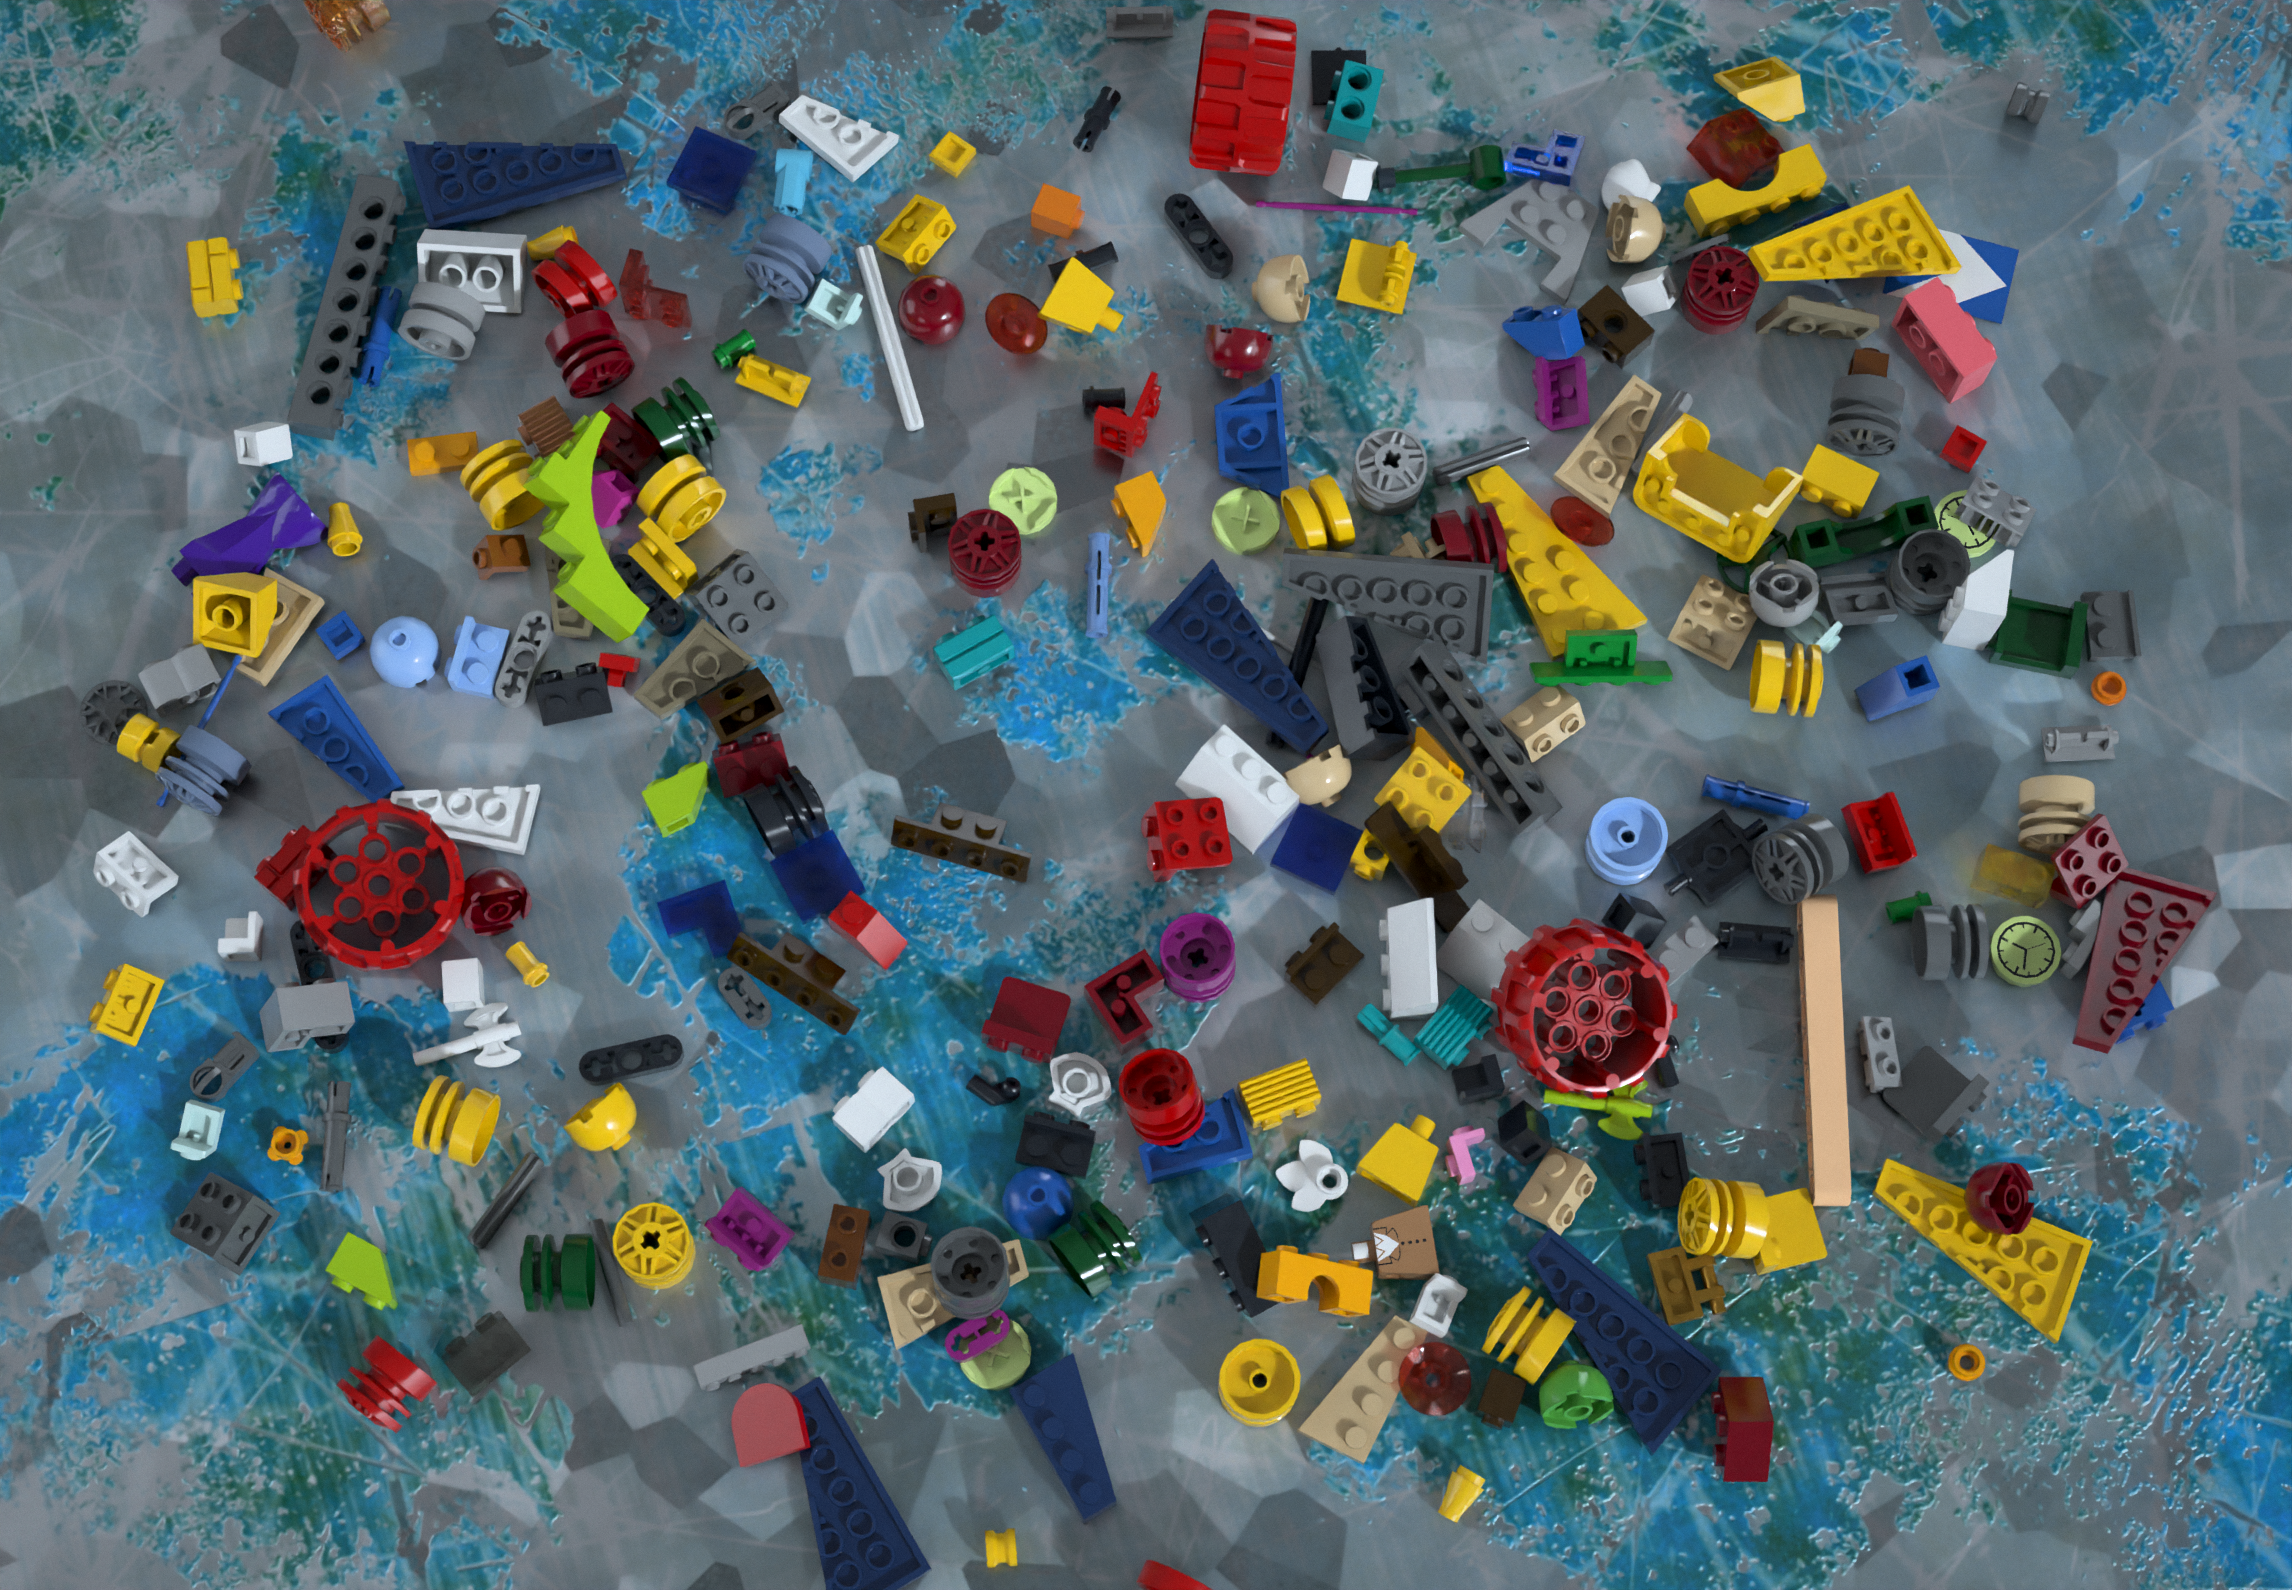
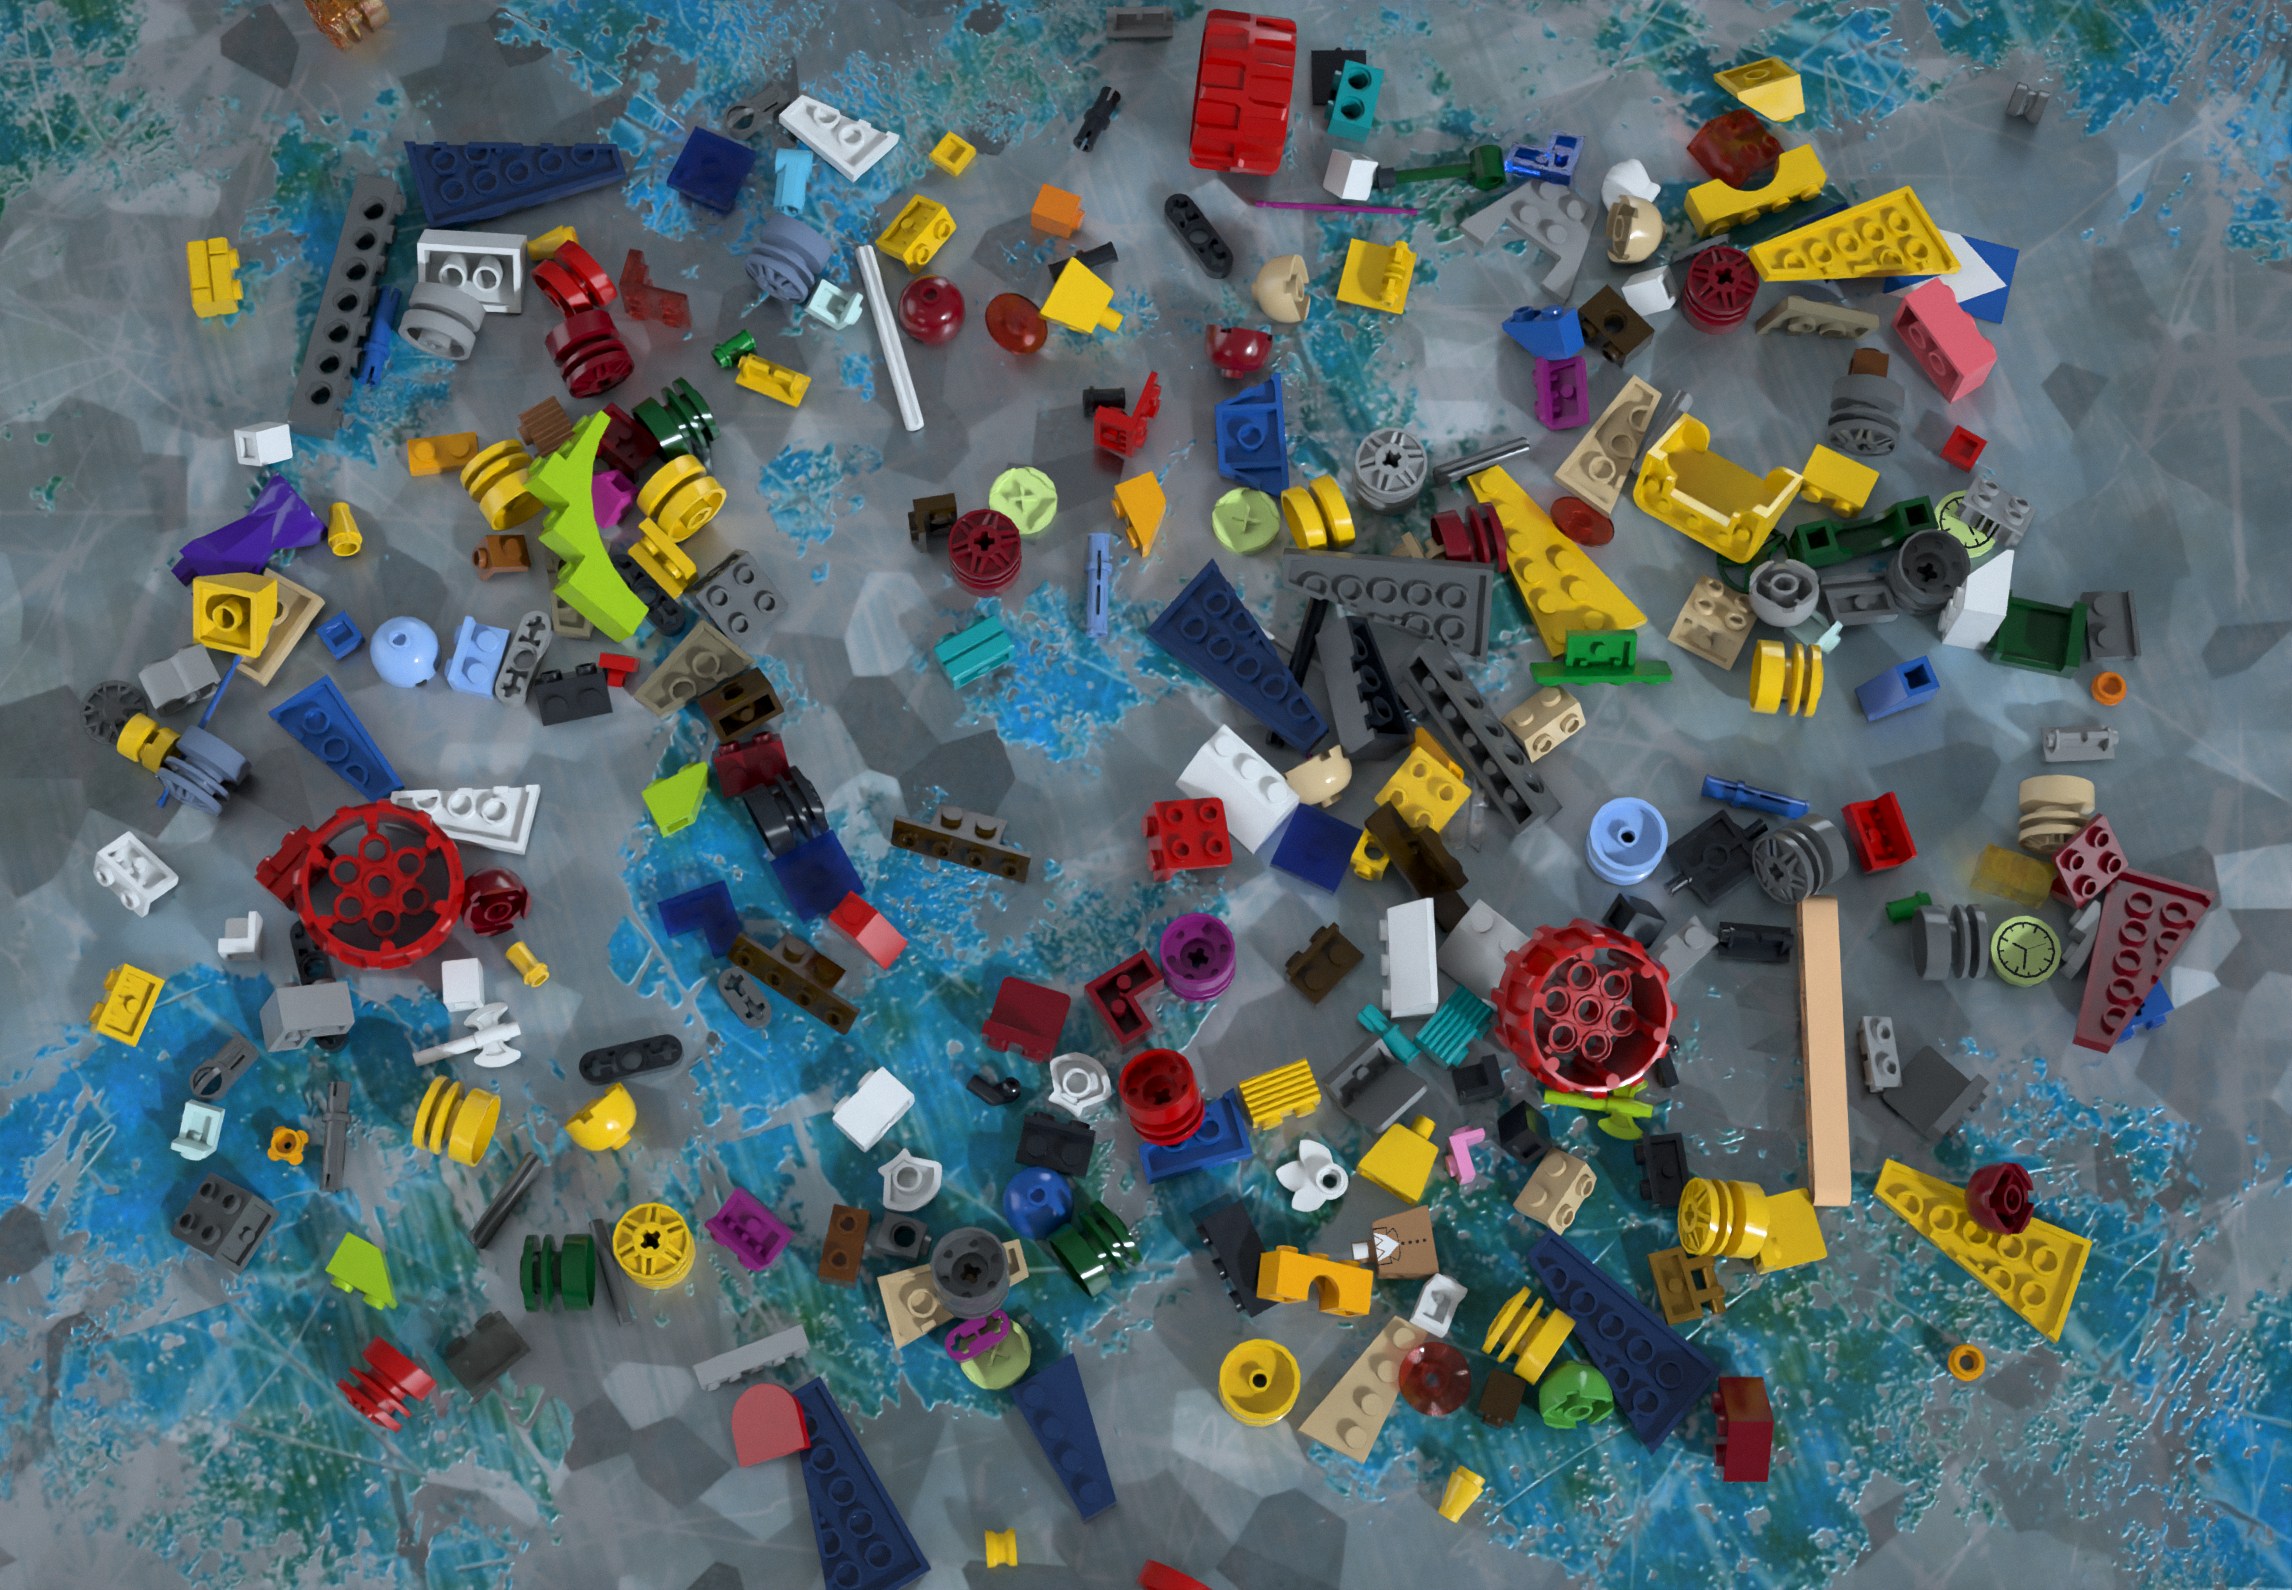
(1374, 1085): none -> dark grey bracket

